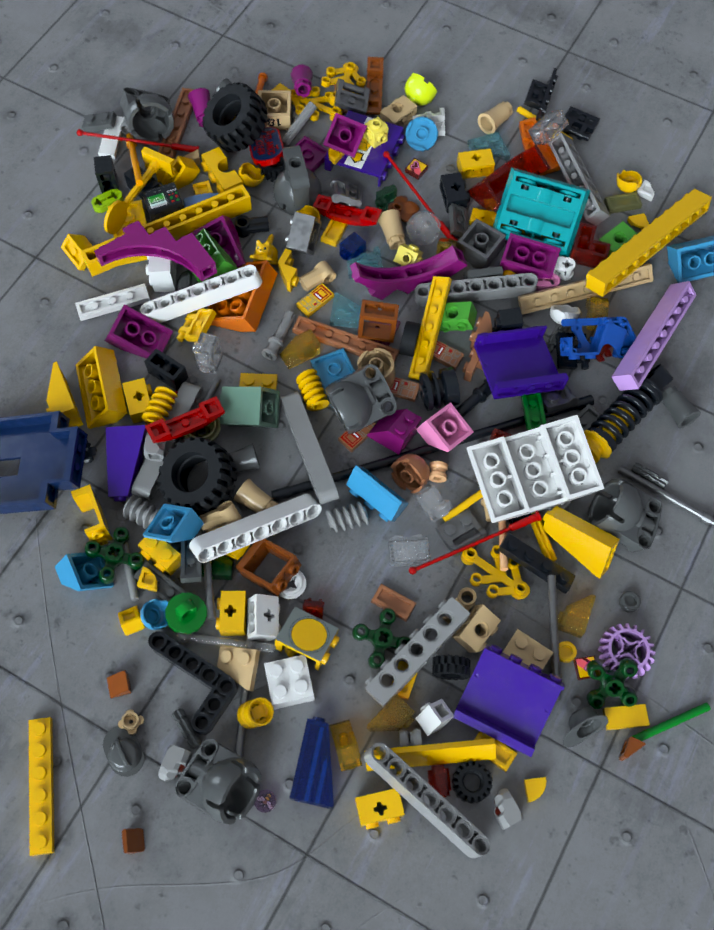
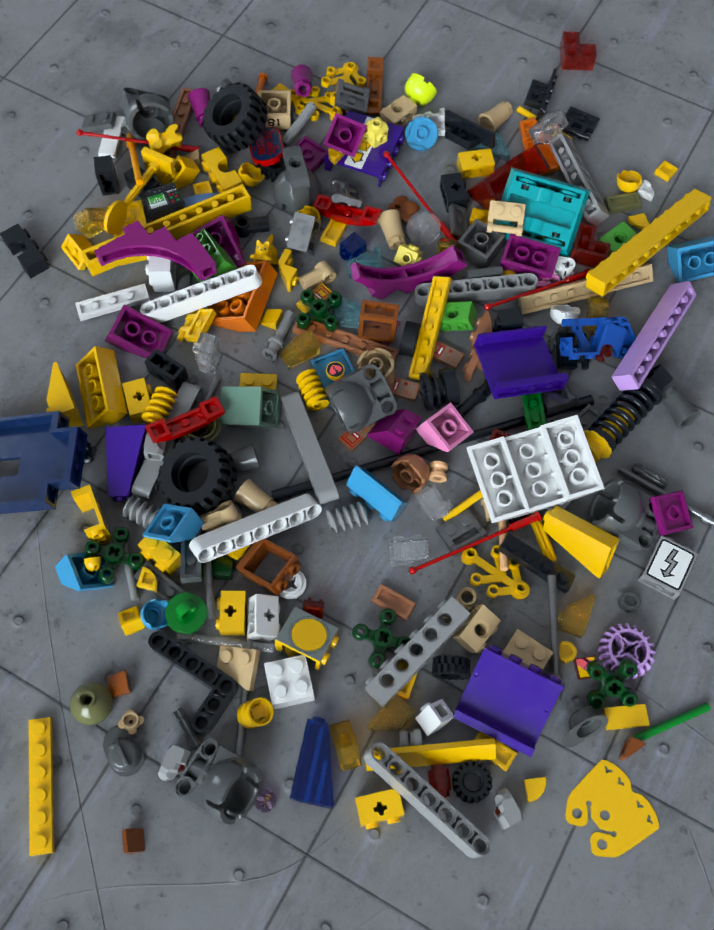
(18, 241): none -> black arch
(90, 221): none -> clear yellow slope
(92, 563): none -> yellow hinge
(97, 710): none -> olive piece
(106, 200): lime beam -> none
(163, 141): none -> yellow animal
(272, 318): none -> yellow slope
(319, 310): none -> dark green gear
(335, 371): none -> tile
(385, 196): clear green bracket -> none
(416, 168): tile -> none
(467, 132): none -> black bracket
(505, 212): none -> tan plate
(569, 279): none -> red piece
(576, 55): none -> clear red brick
(621, 803): none -> yellow piece
(666, 171): none -> yellow tile
(668, 567): none -> panel
(671, 512): none -> magenta tile

